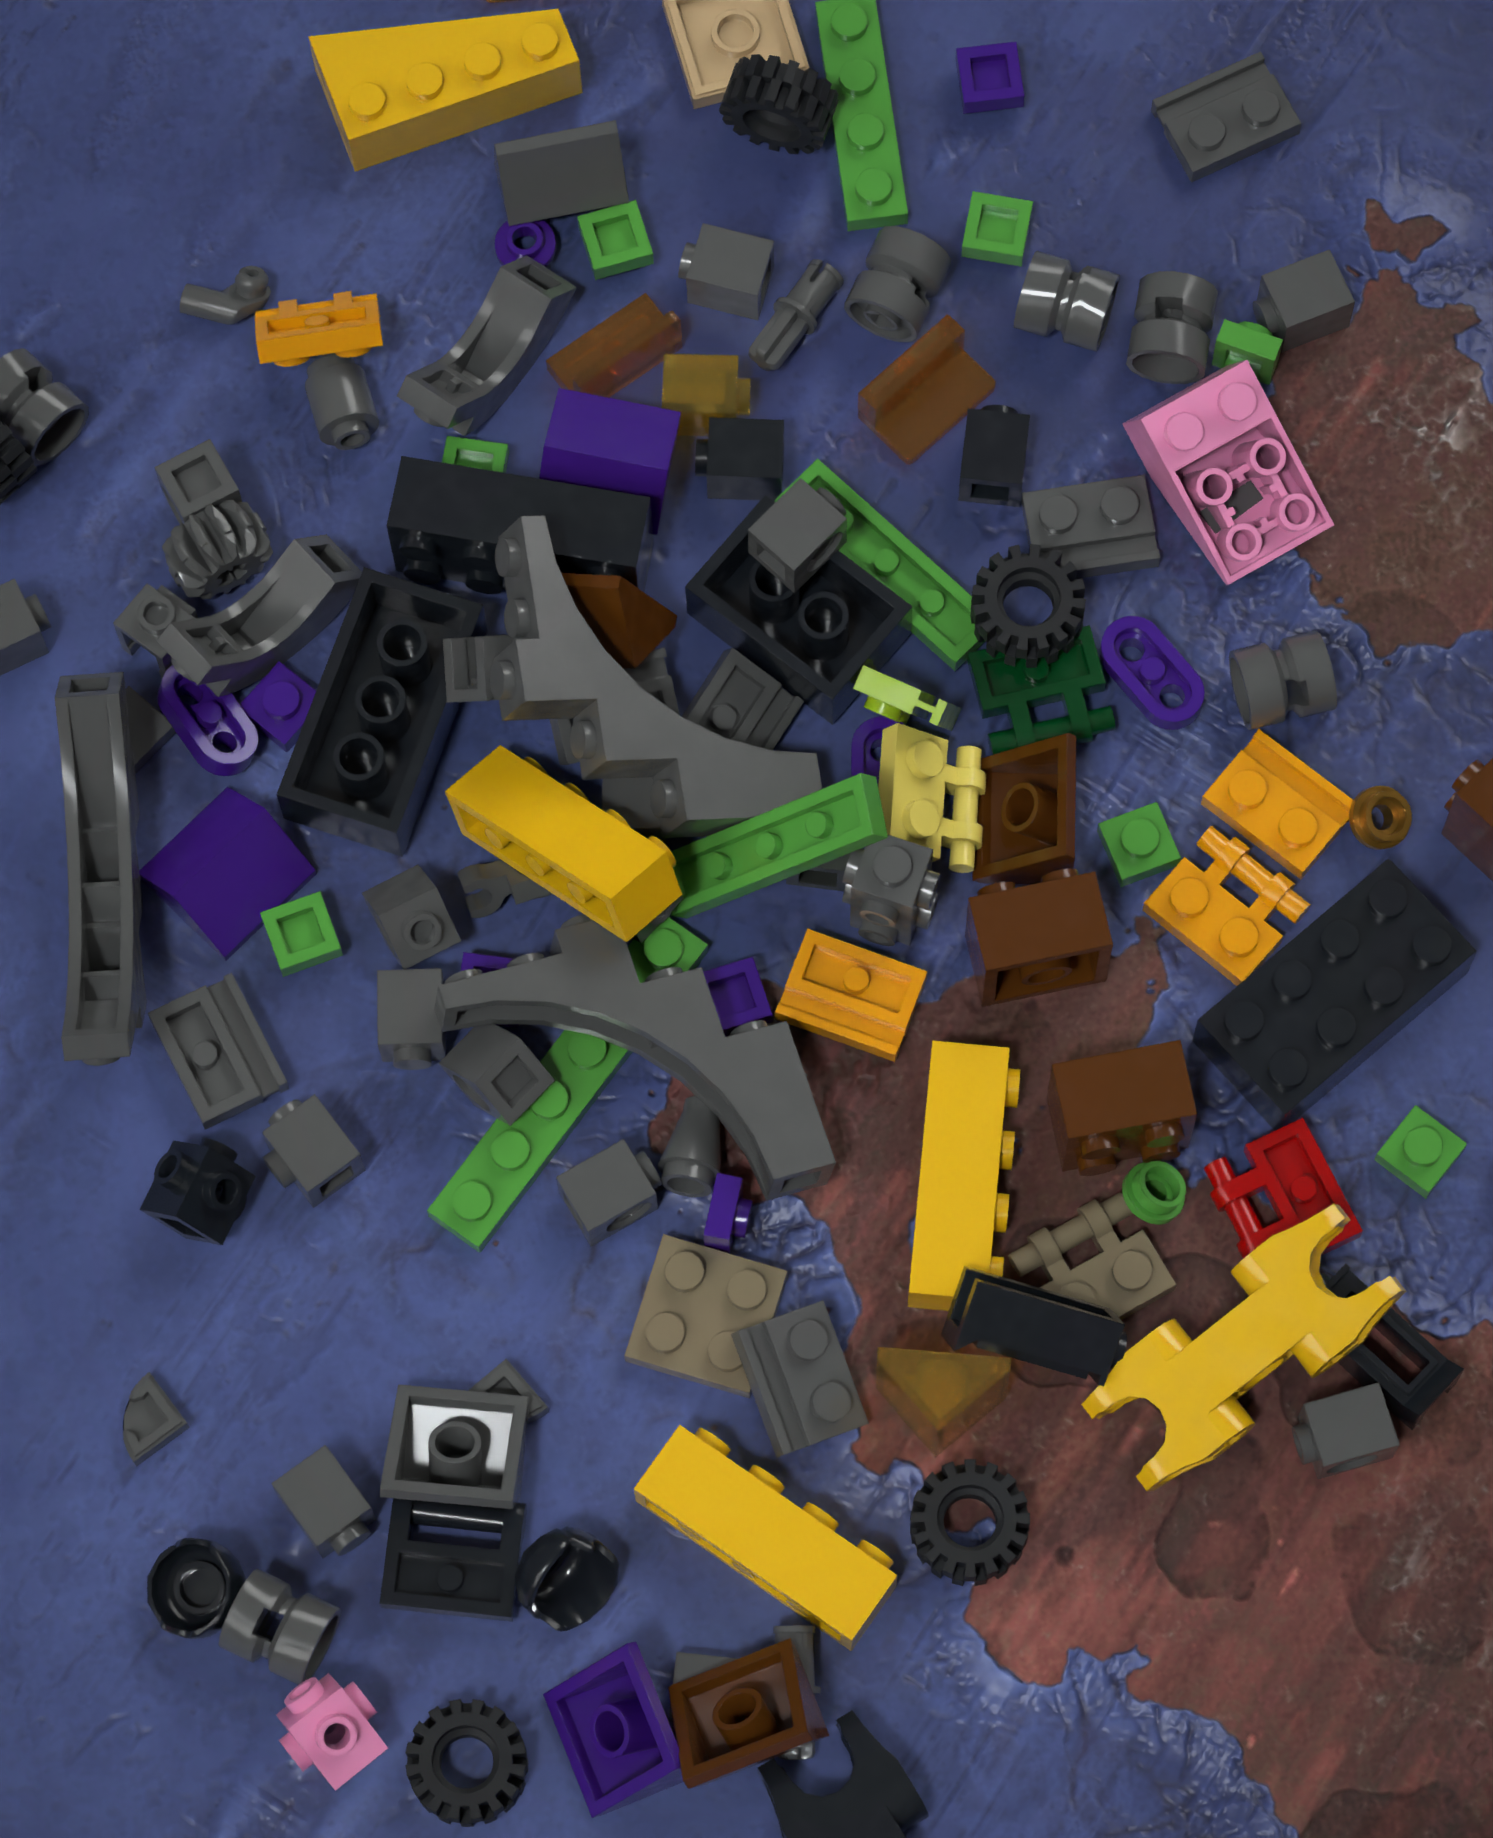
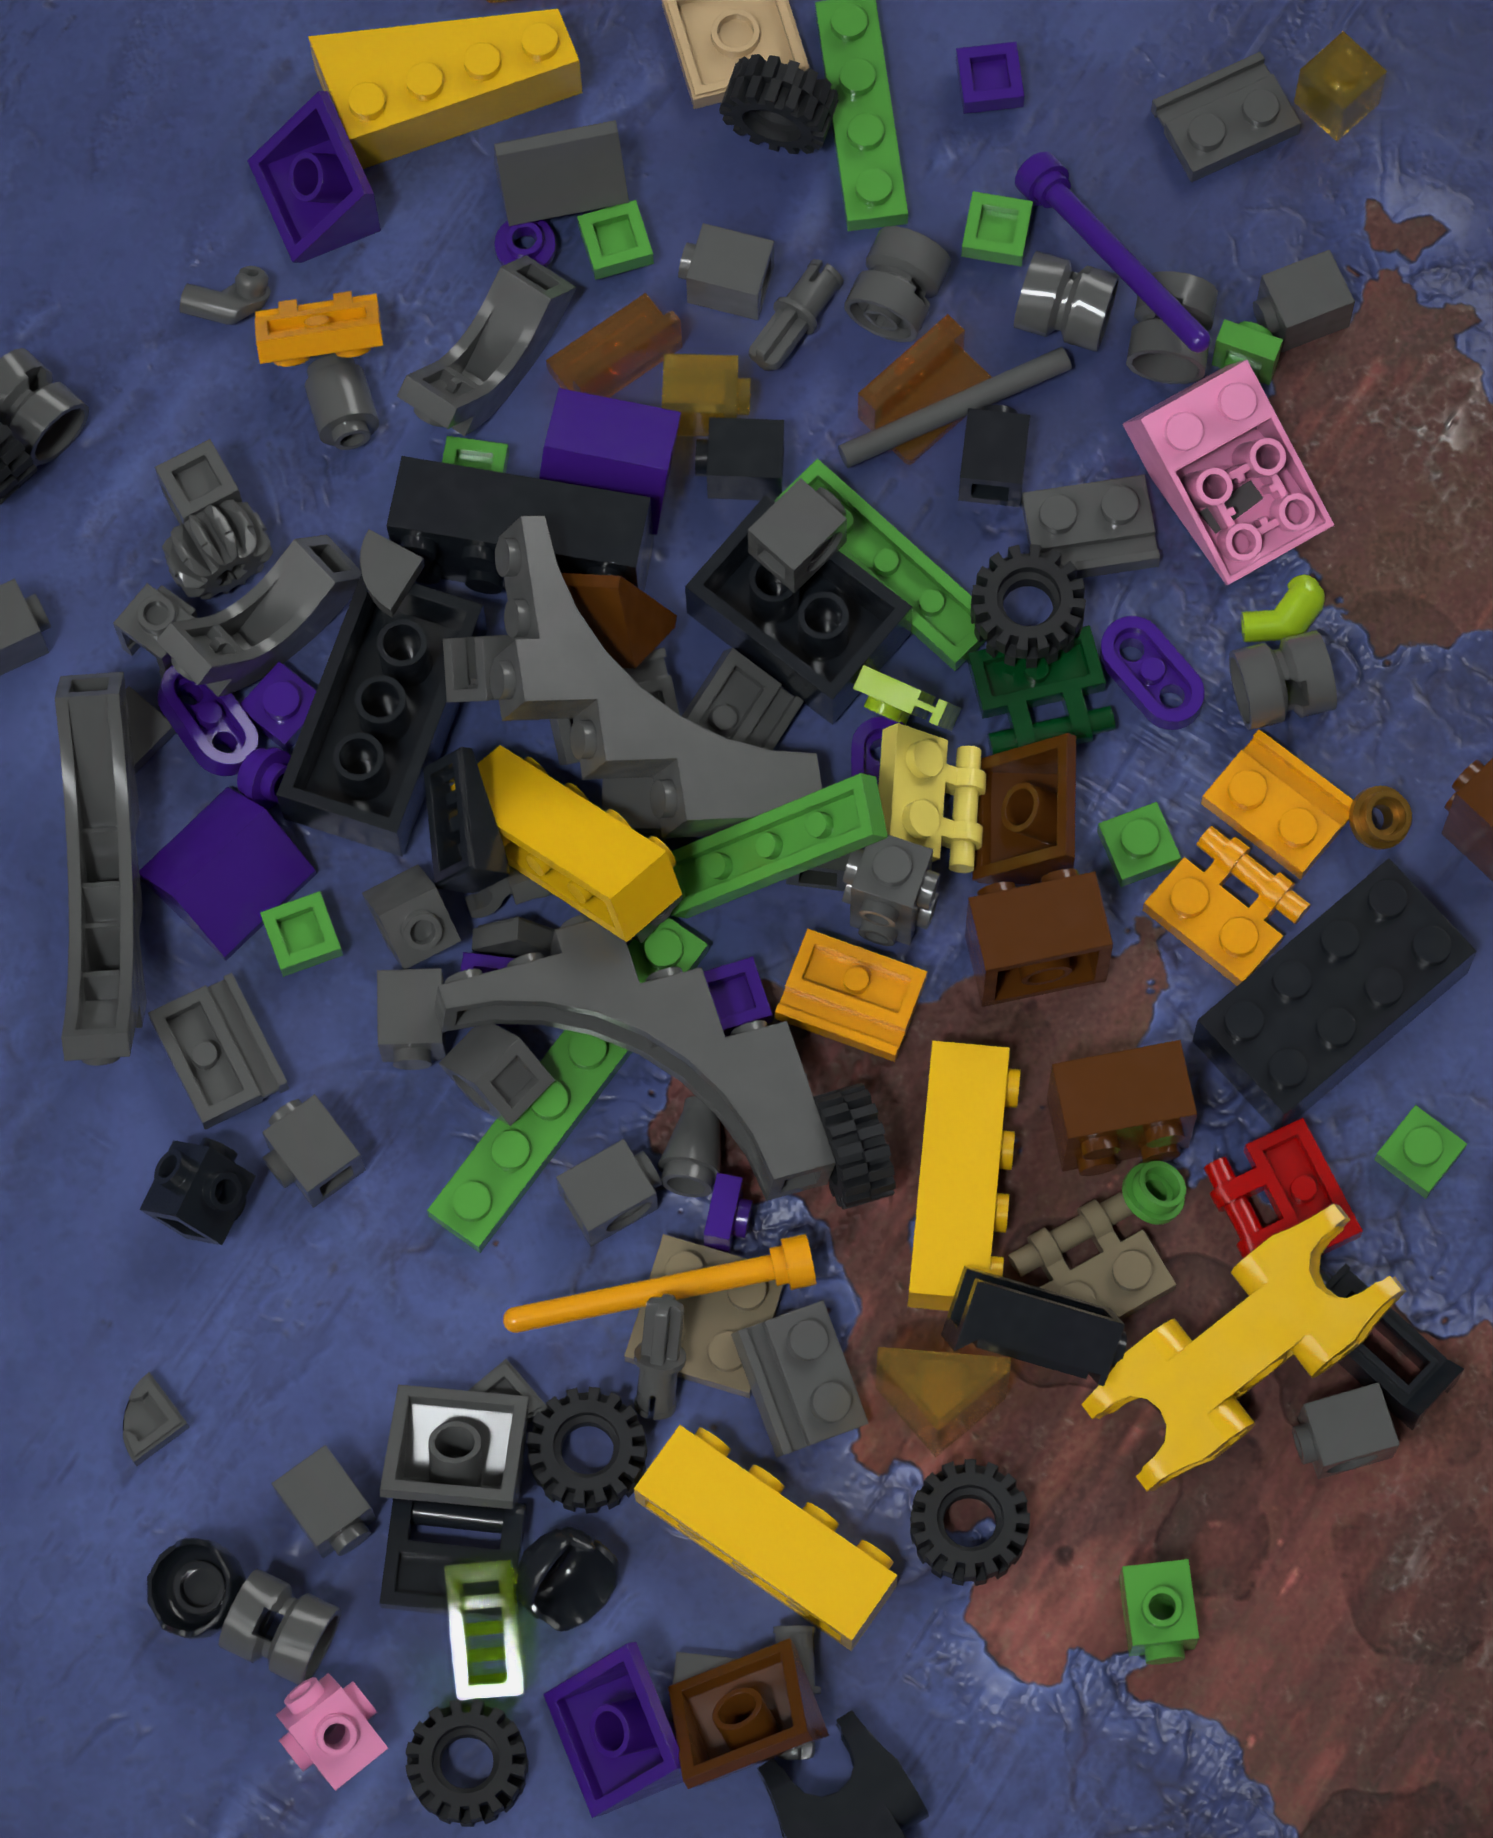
(262, 775): none -> dark purple plate
(315, 183): none -> dark purple slope
(388, 571): none -> dark grey tile
(462, 826): none -> black slope
(491, 1684): none -> clear neon green slope
(512, 938): none -> dark grey tile
(578, 1411): none -> black tyre
(660, 1356): none -> dark grey axle
(786, 1264): none -> light orange piece
(858, 1145): none -> black tyre
(954, 407): none -> dark grey bar
(1047, 185): none -> dark purple piece
(1159, 1610): none -> bright green brick
(1290, 617): none -> lime arm
(1340, 86): none -> clear yellow brick

